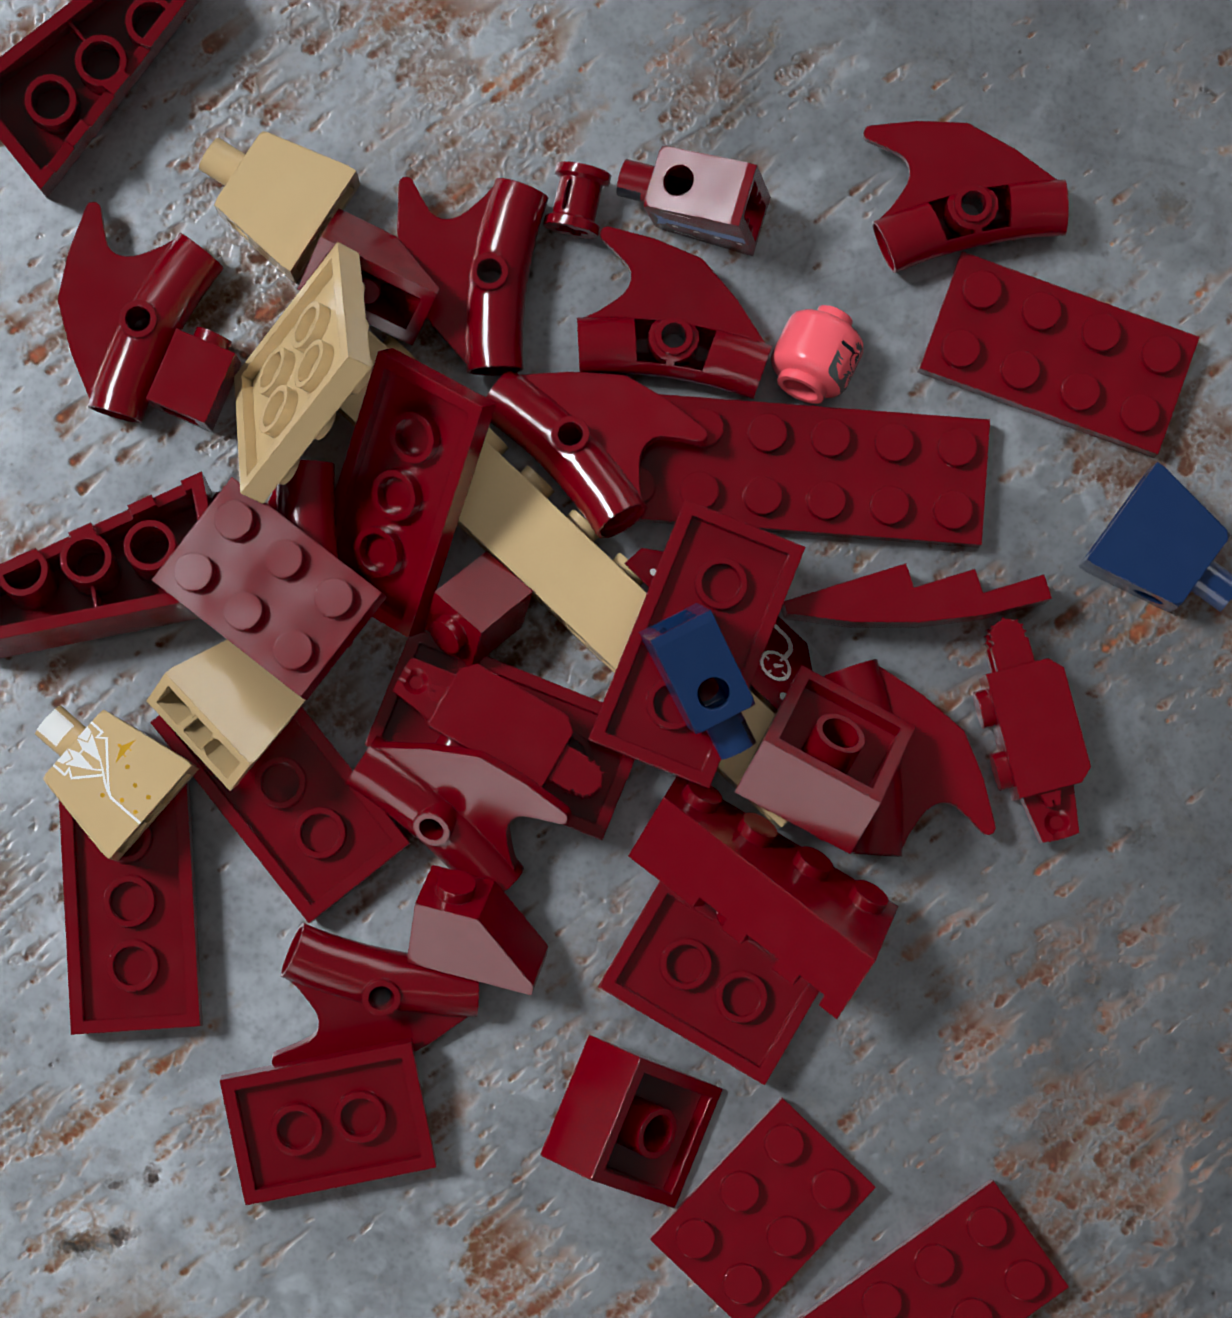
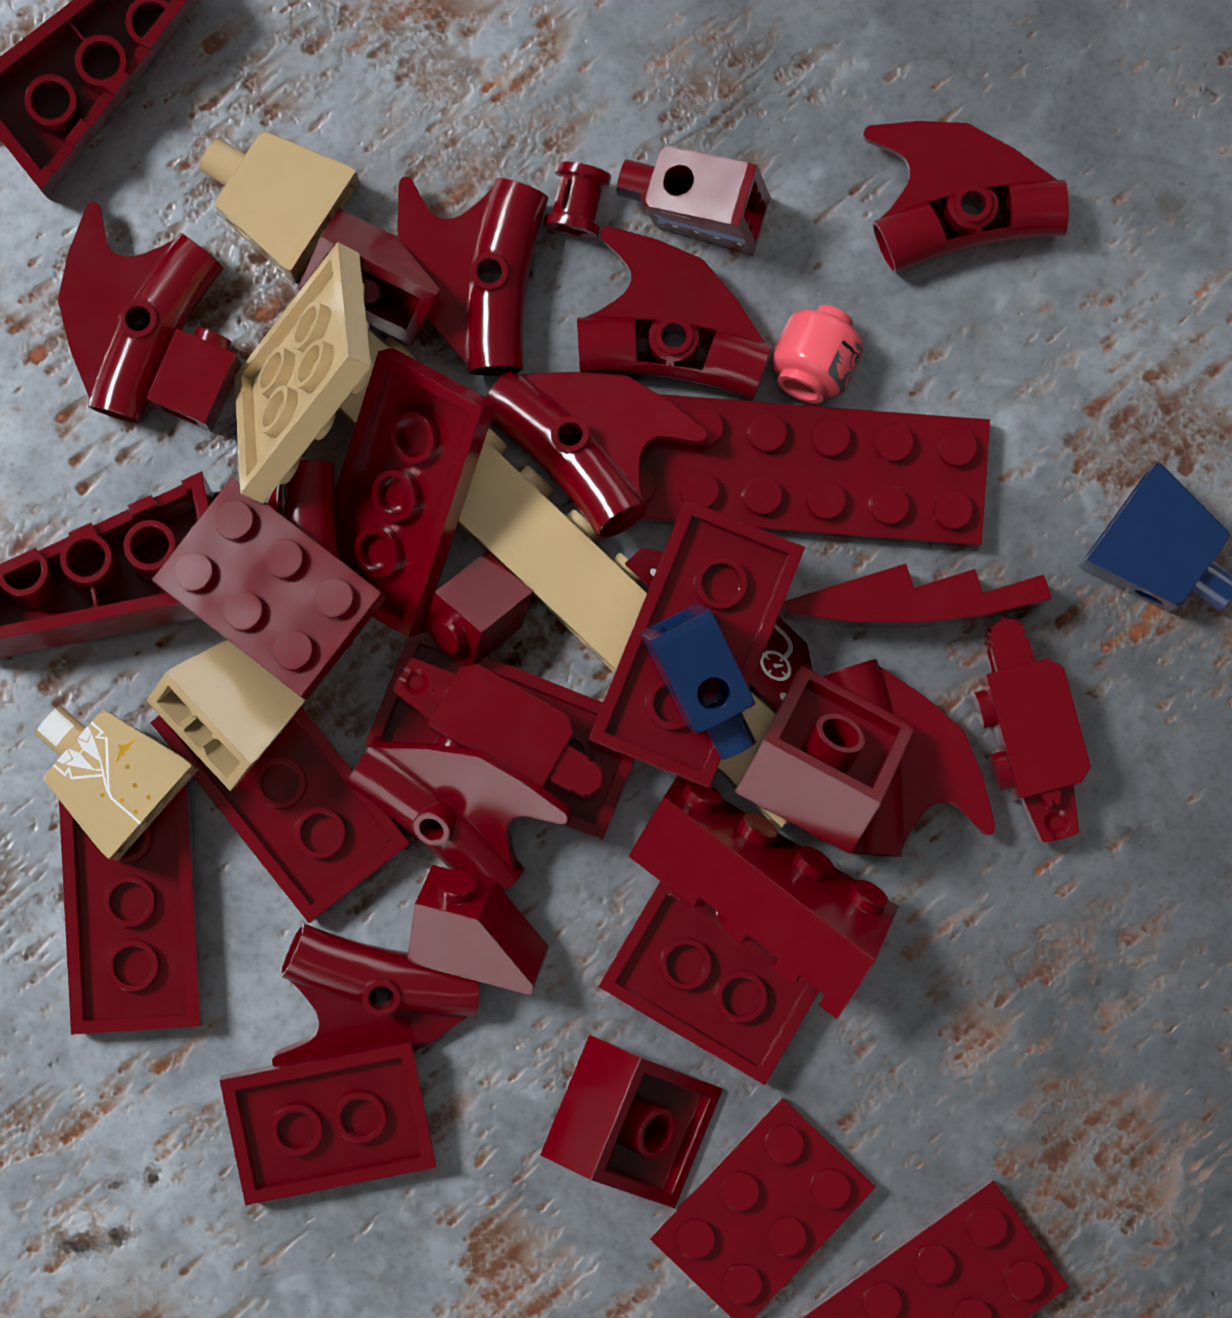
(1058, 354): dark red plate -> none

